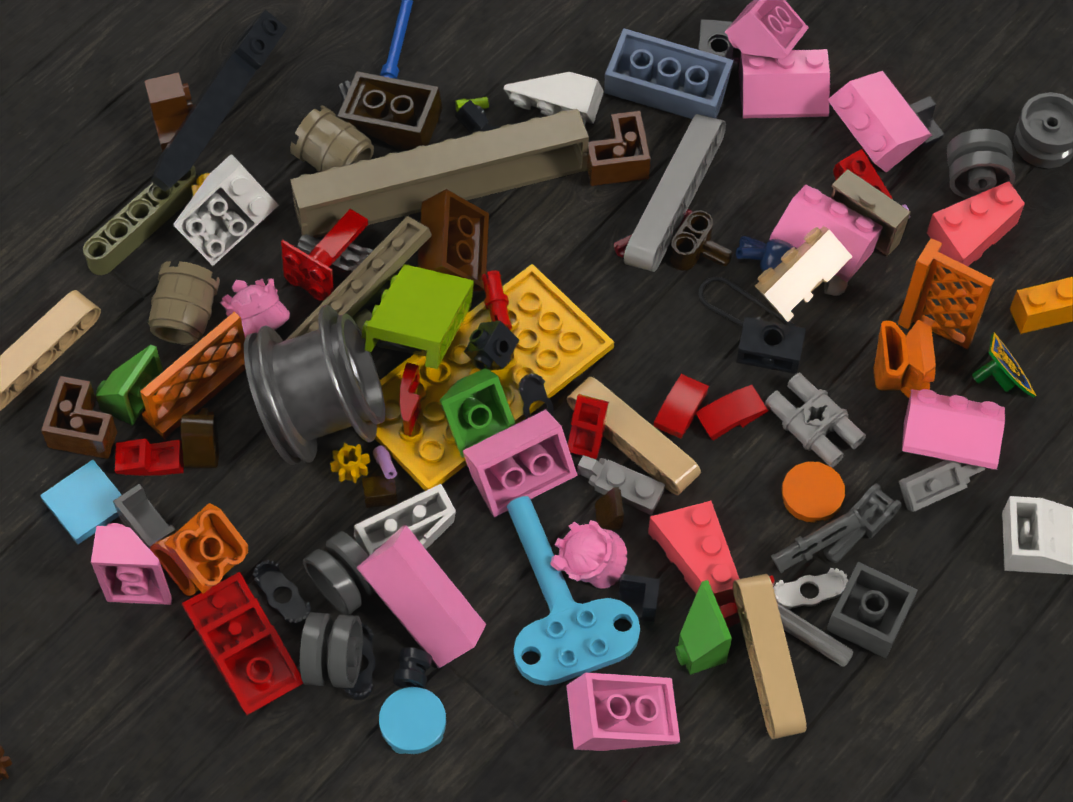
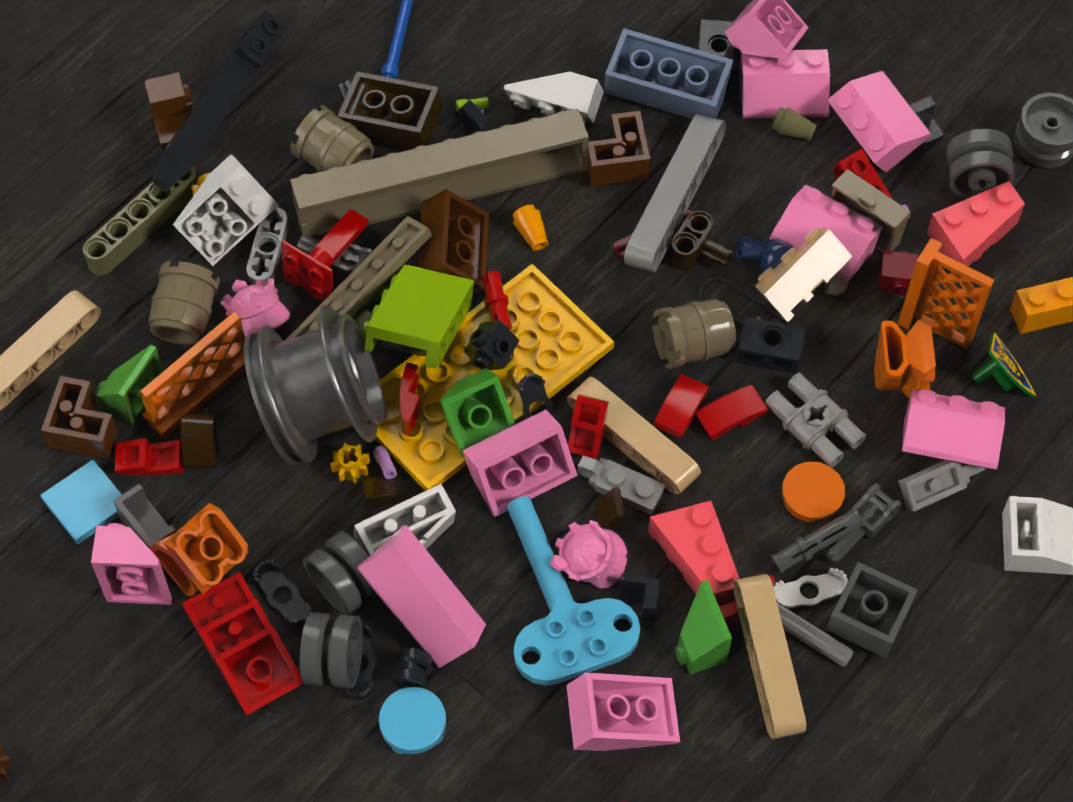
(265, 235): none -> light grey beam
(531, 227): none -> light orange cone
(694, 332): none -> dark tan piece
(792, 124): none -> olive cone
(896, 272): none -> dark red brick

